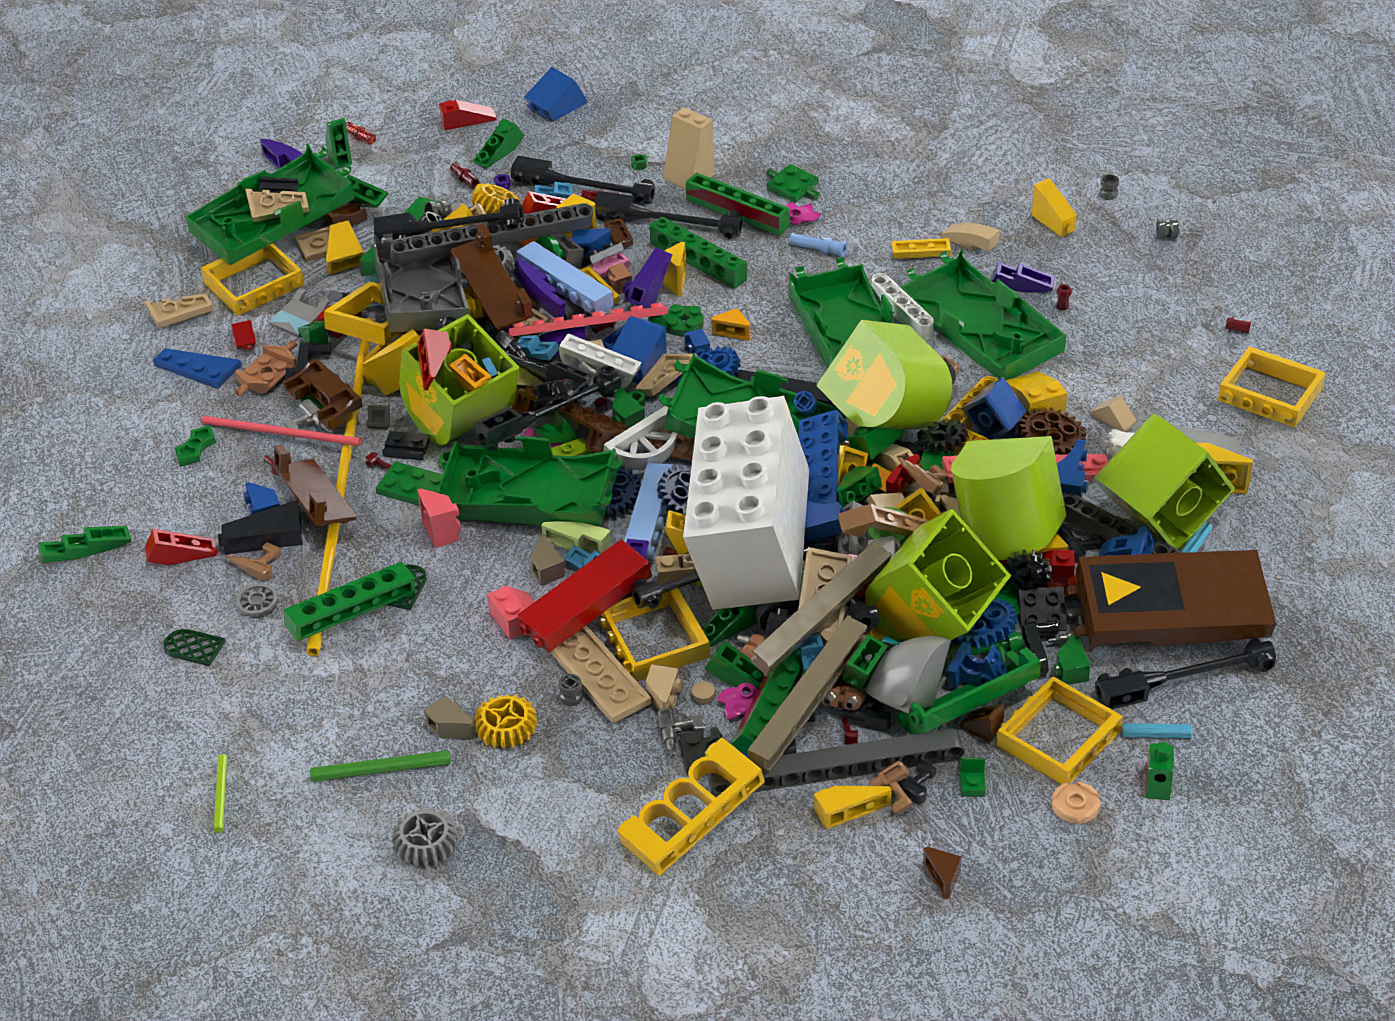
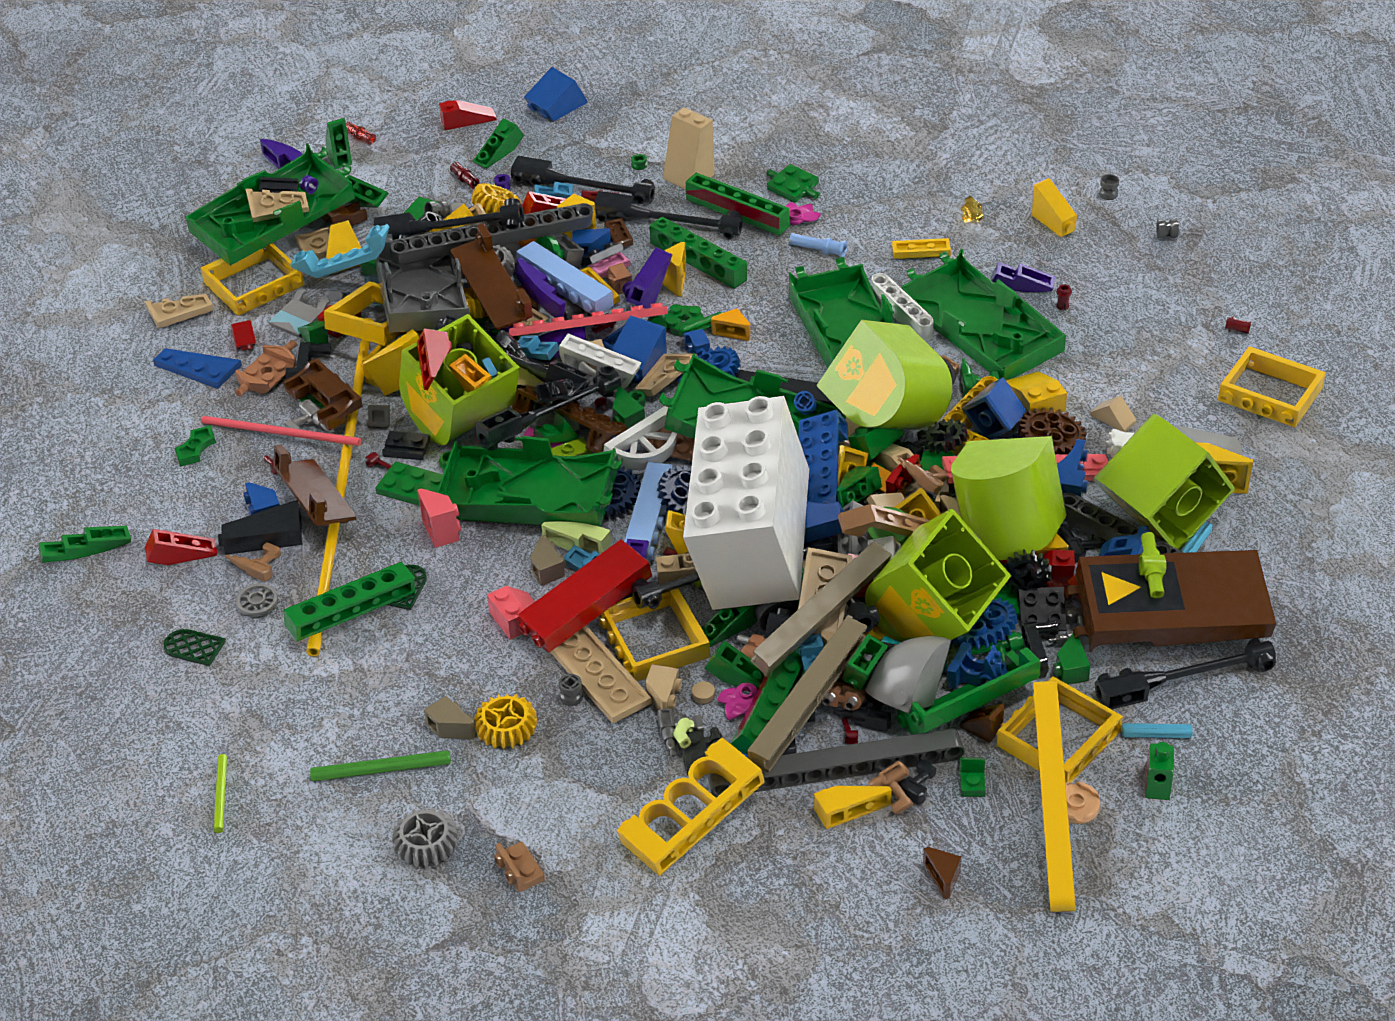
(309, 184): none -> dark purple bush
(309, 263): none -> medium azure slope
(519, 866): none -> medium nougat bracket
(680, 732): none -> yellowish green arm
(703, 323): none -> green axle
(968, 379): none -> green piece
(972, 210): none -> clear yellow tile
(972, 235): tan slope -> none
(1054, 797): none -> yellow beam
(1152, 565): none -> lime pin

